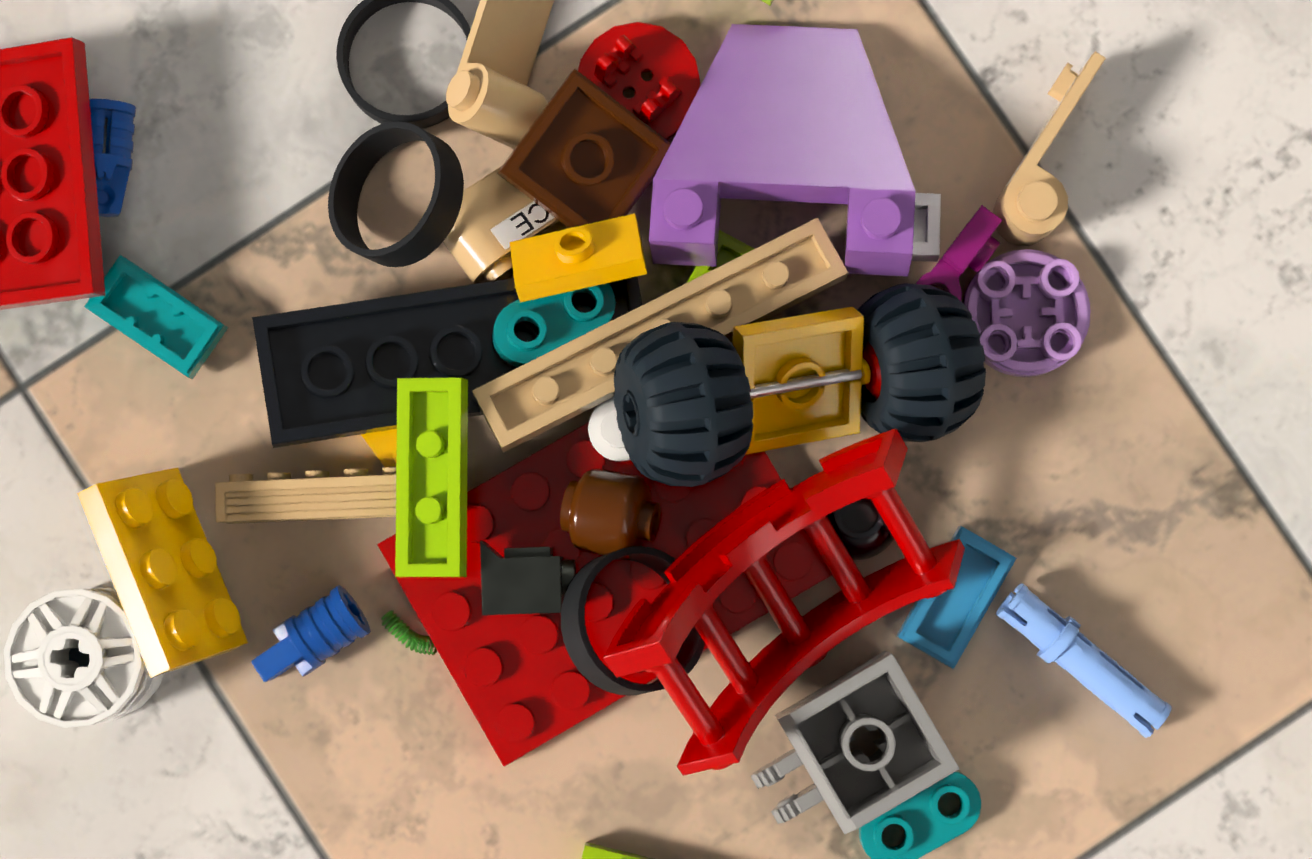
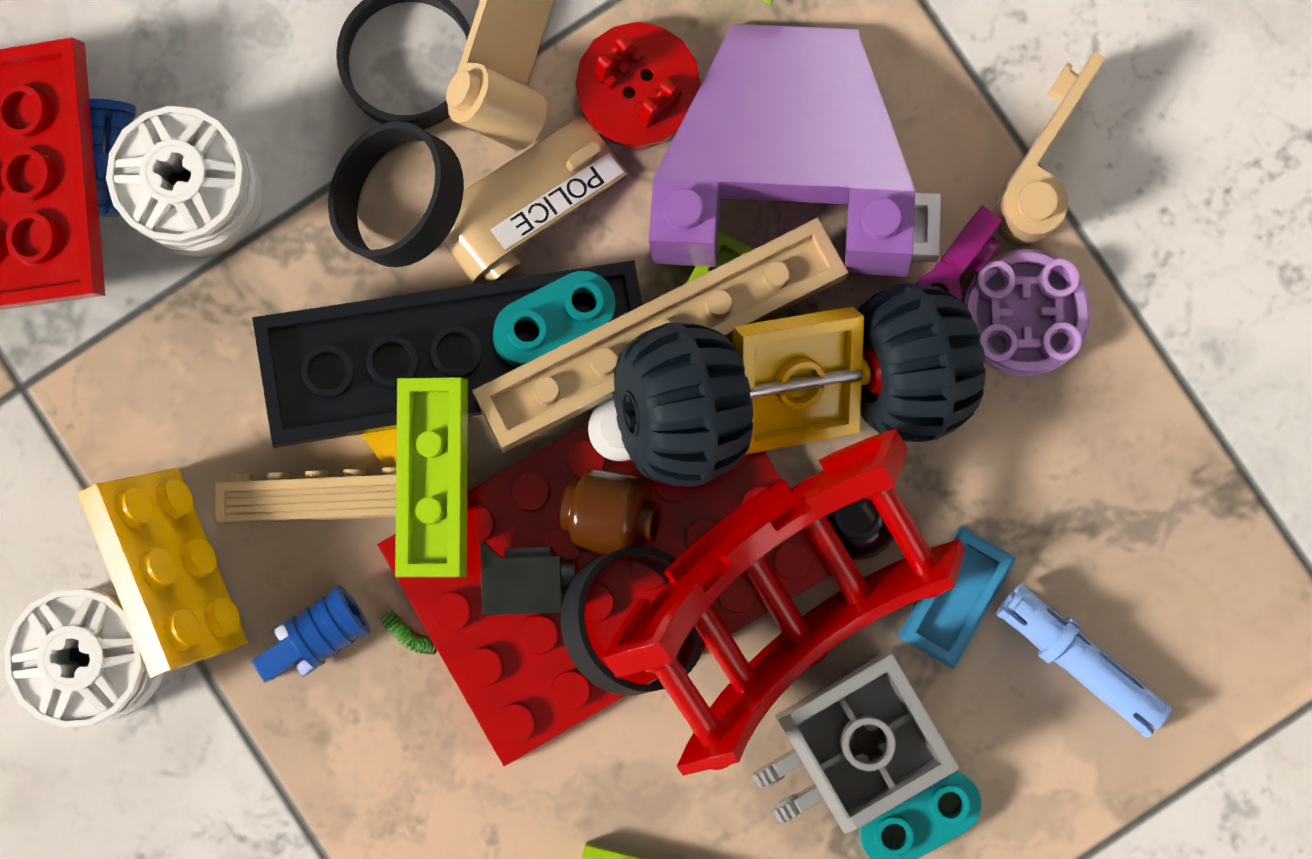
(157, 317): teal plate -> none
(194, 216): none -> white wheel
(577, 258): yellow plate -> none
(585, 156): reddish brown tile -> none

